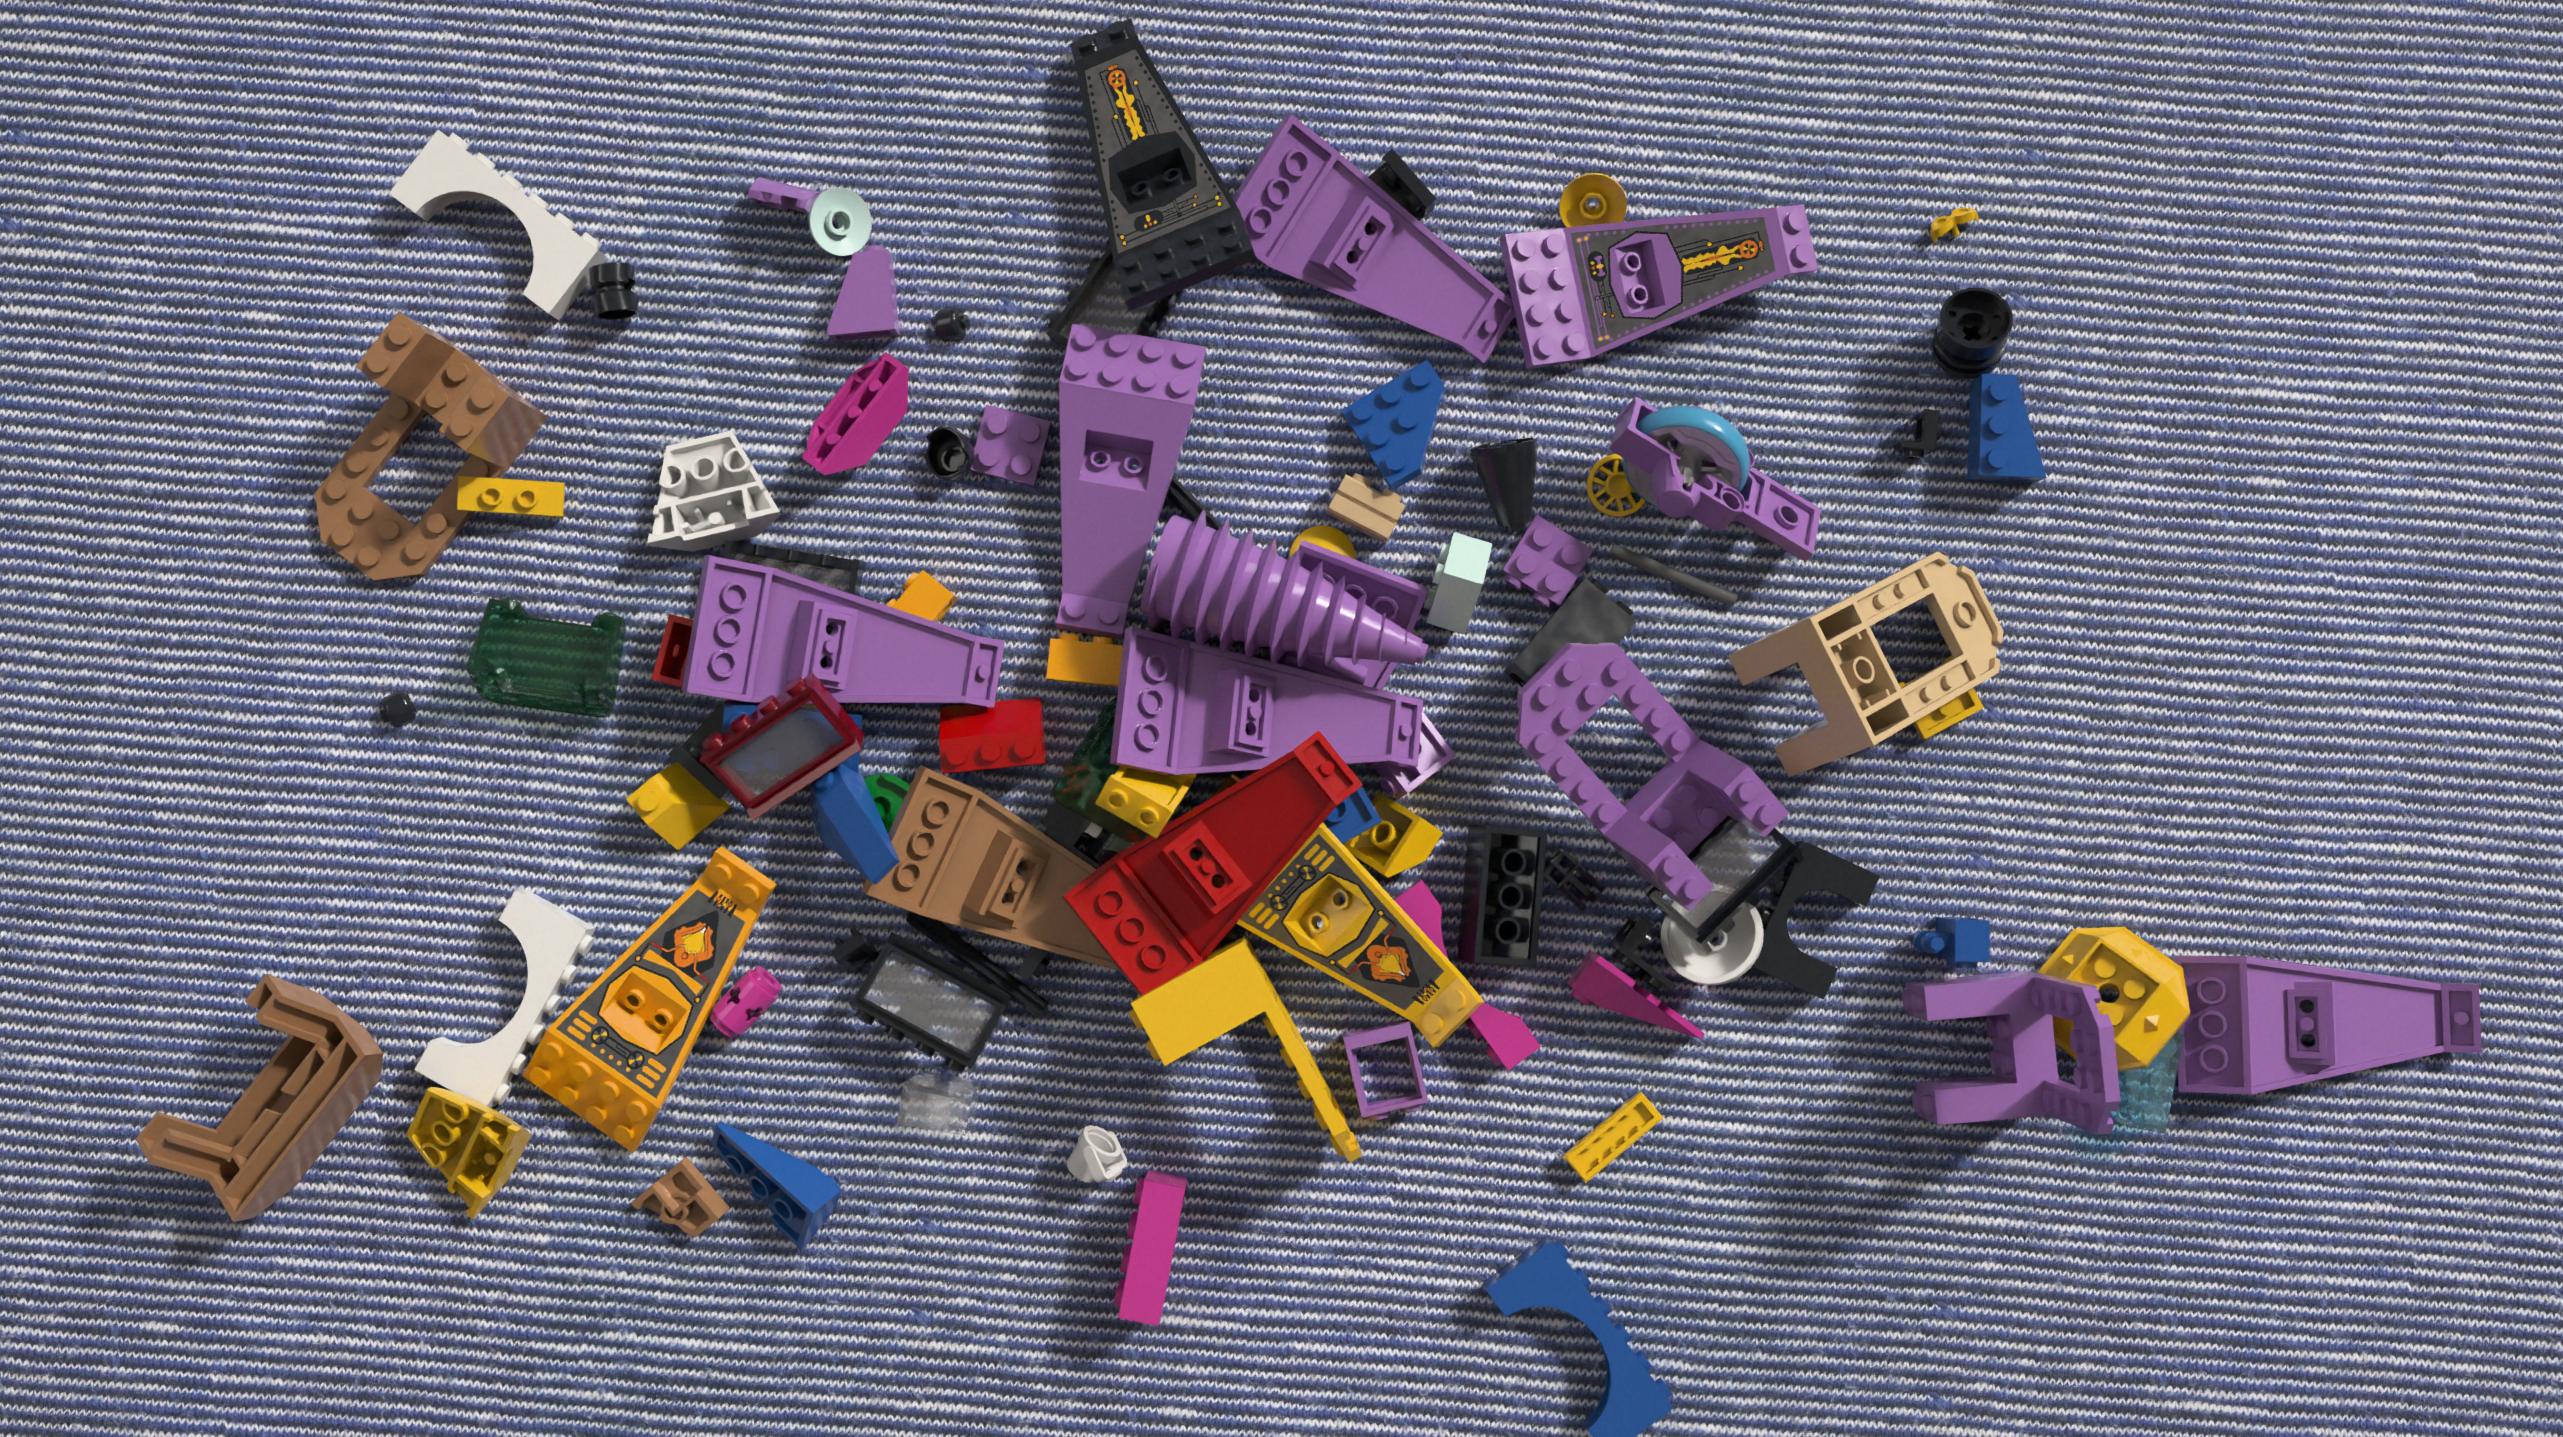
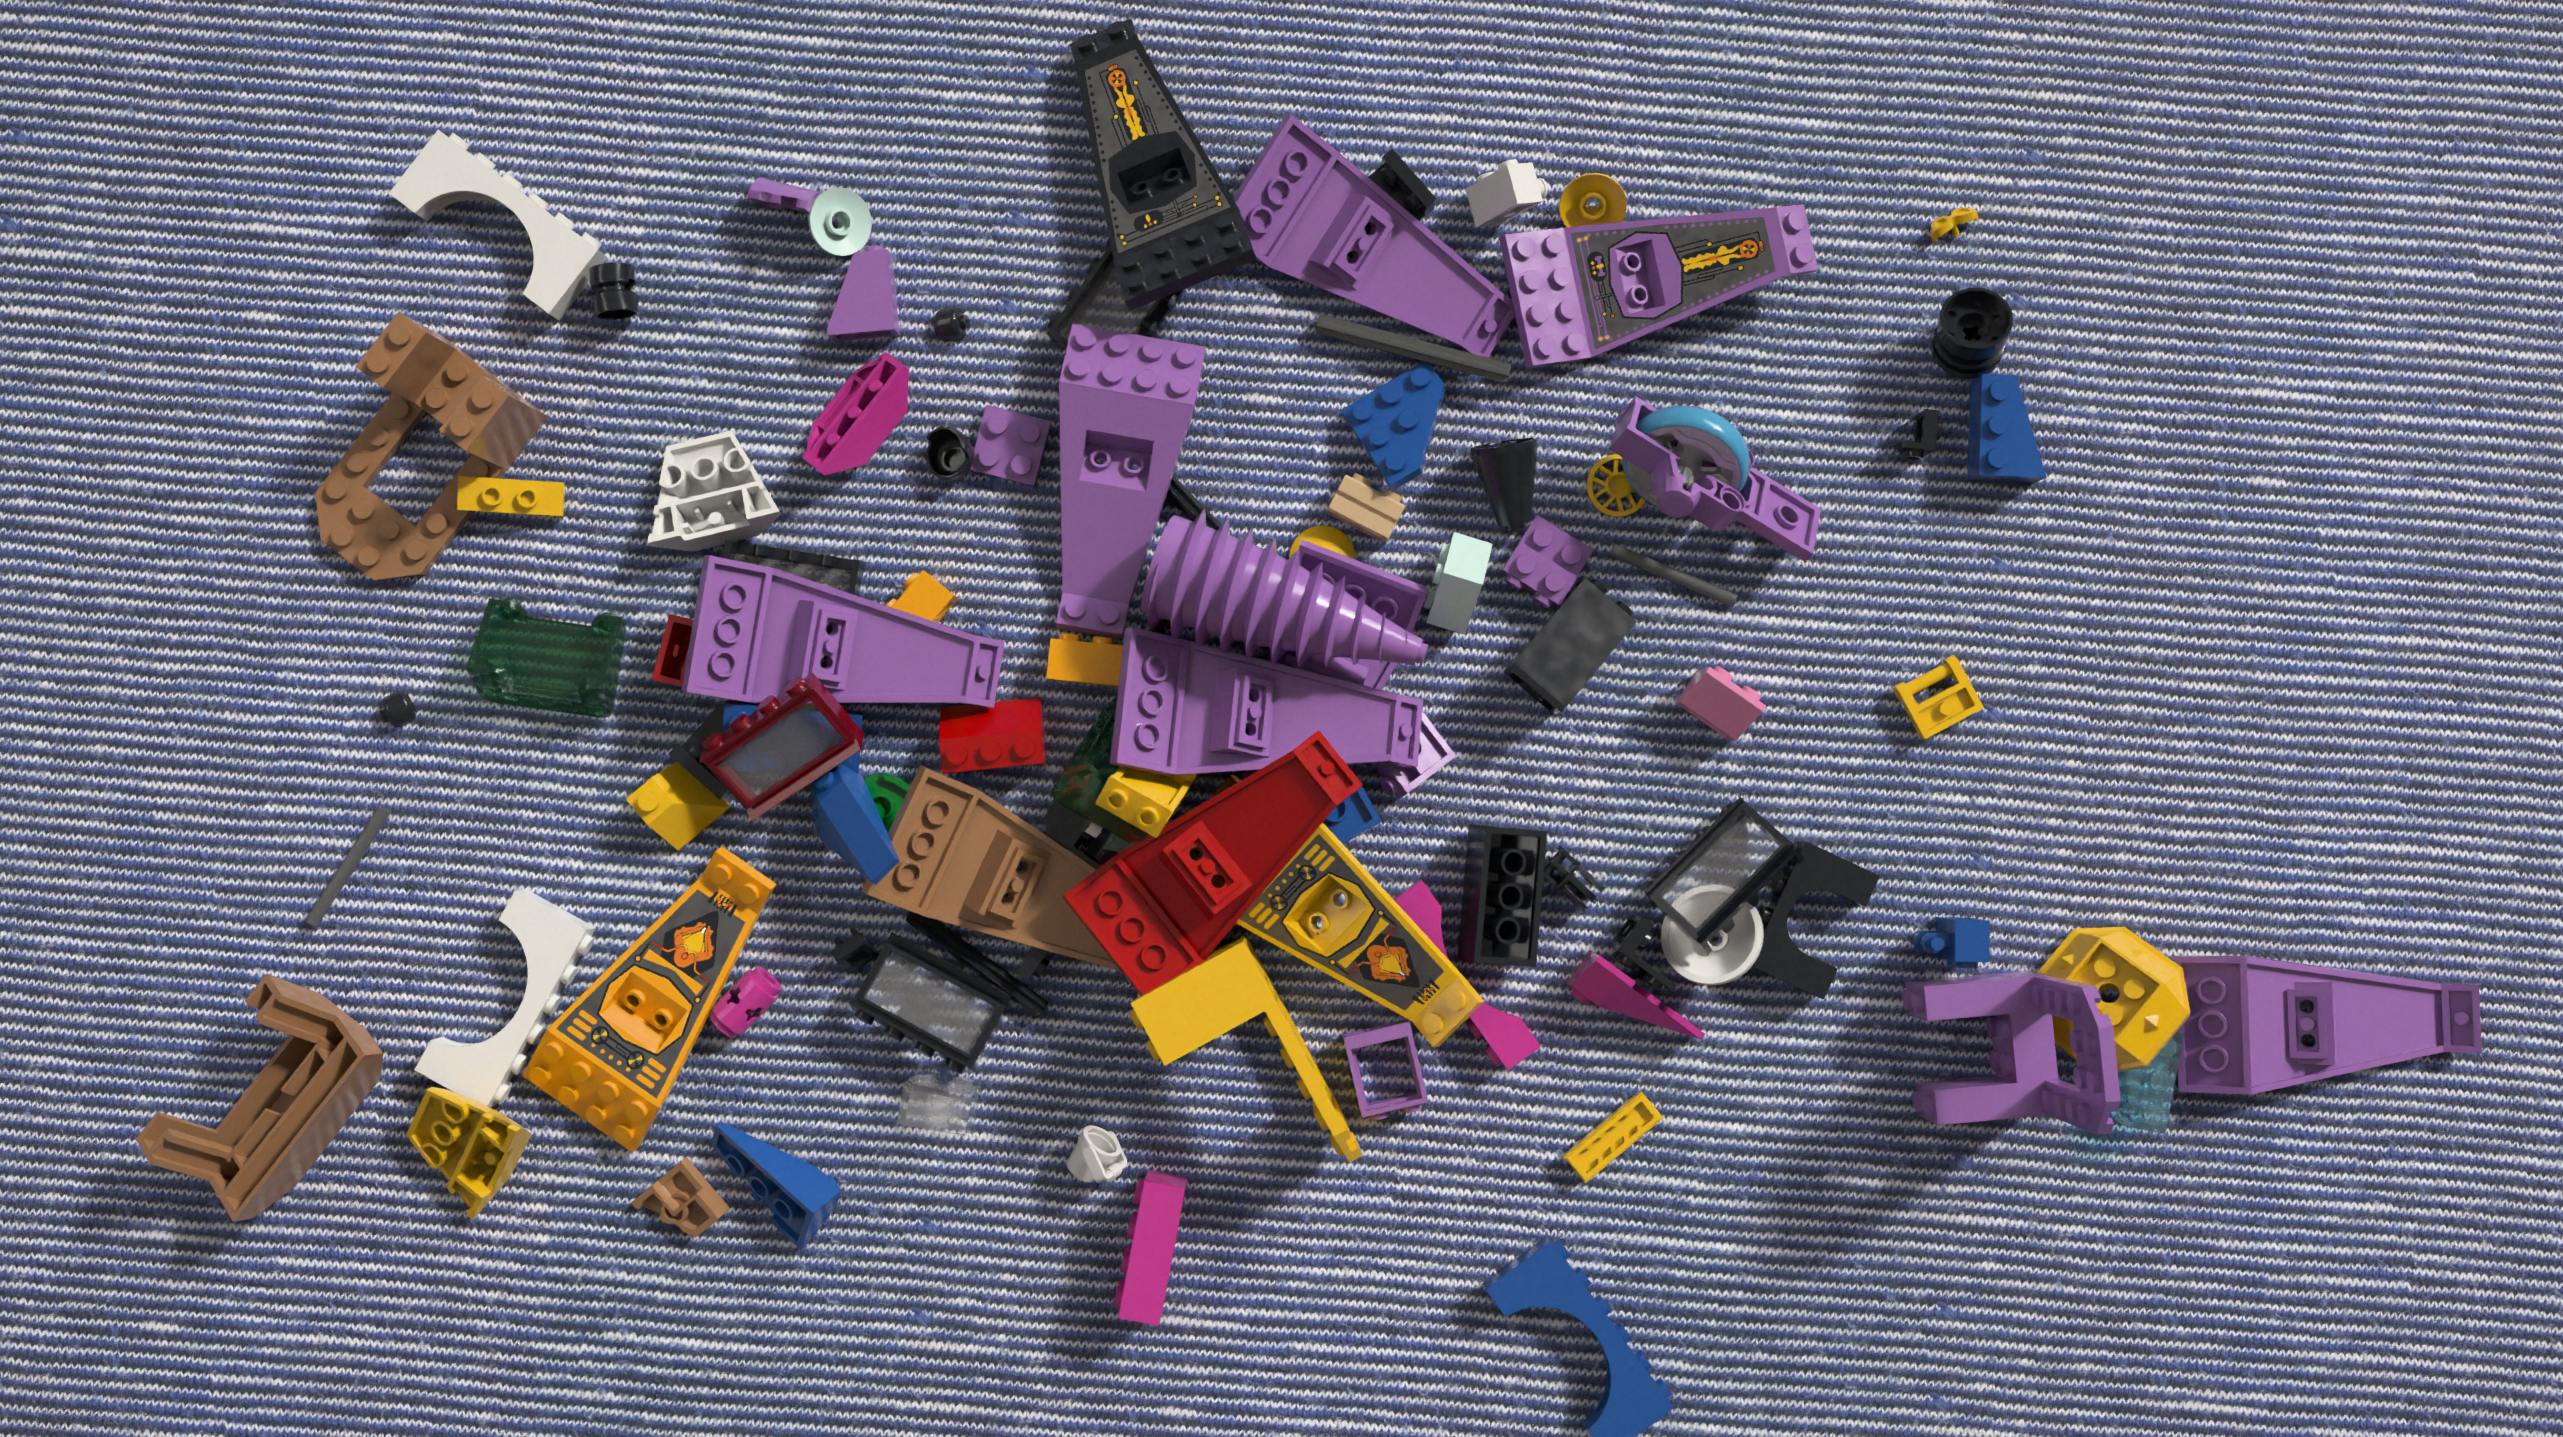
(347, 866): none -> dark grey bar
(1397, 841): yellow slope -> none
(1413, 348): none -> dark grey axle
(1505, 193): none -> white brick
(1676, 805): medium lavender bracket -> none
(1720, 702): none -> bright pink slope
(1851, 672): tan bracket -> none

